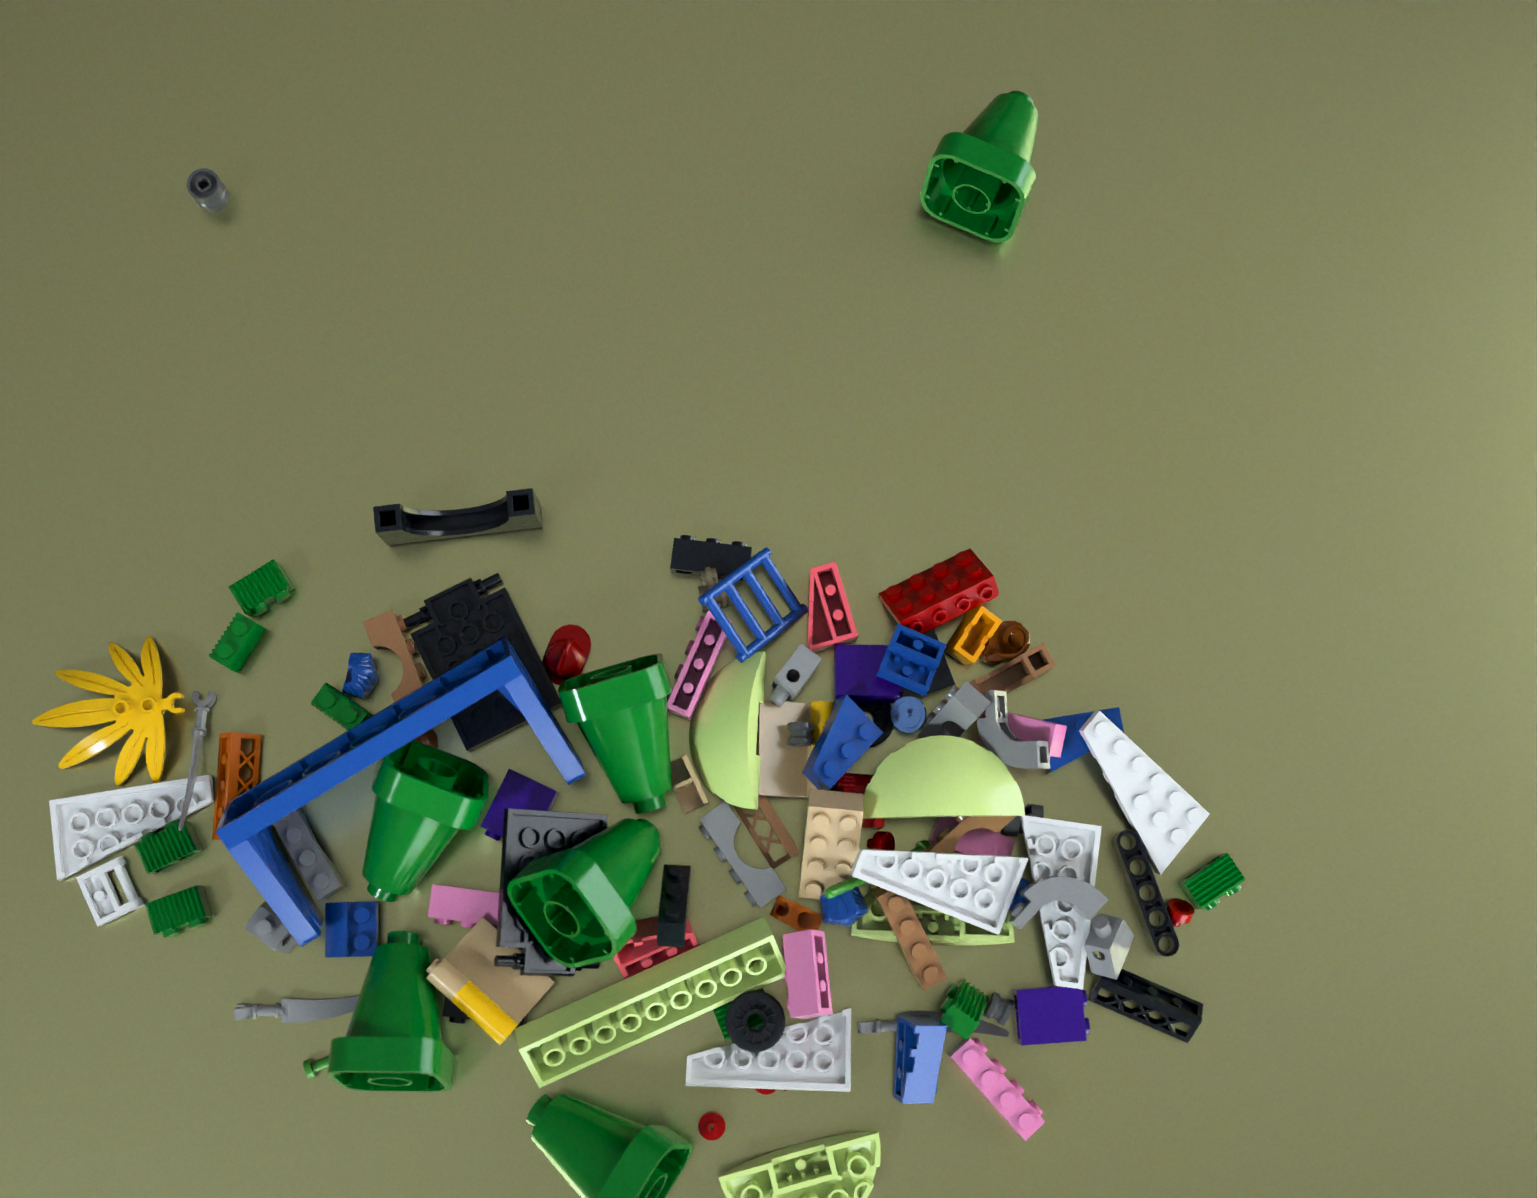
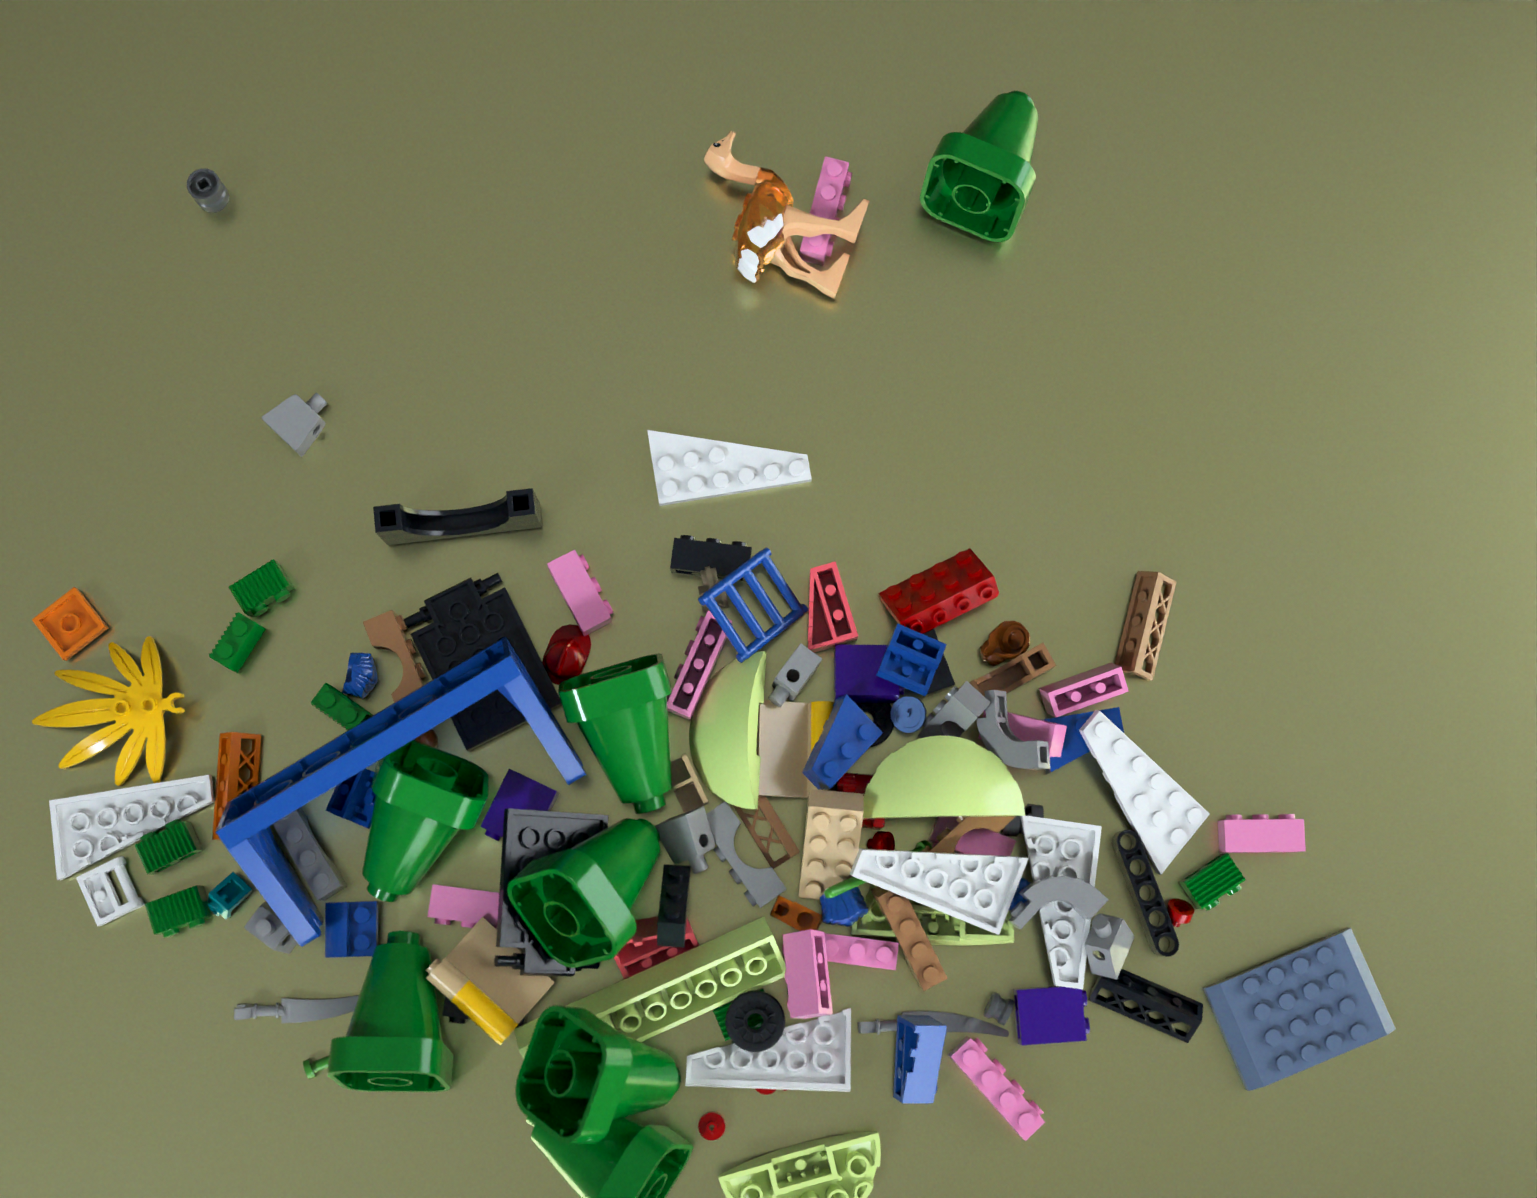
(70, 624): none -> orange plate
(198, 733): light grey sword -> none
(228, 895): none -> teal bracket
(297, 421): none -> light grey torso
(354, 799): none -> blue brick
(580, 592): none -> bright pink brick
(588, 1074): none -> green cone
(687, 838): none -> light grey torso
(707, 468): none -> white wing
(770, 219): none -> animal
(800, 734): dark grey wheel -> none
(826, 203): none -> bright pink brick
(861, 951): none -> bright pink brick
(963, 1008): green brick -> none
(972, 635): light orange brick -> none
(1083, 689): none -> bright pink brick
(1142, 622): none -> medium nougat fence
(1261, 834): none -> bright pink brick
(1299, 1010): none -> sand blue slope

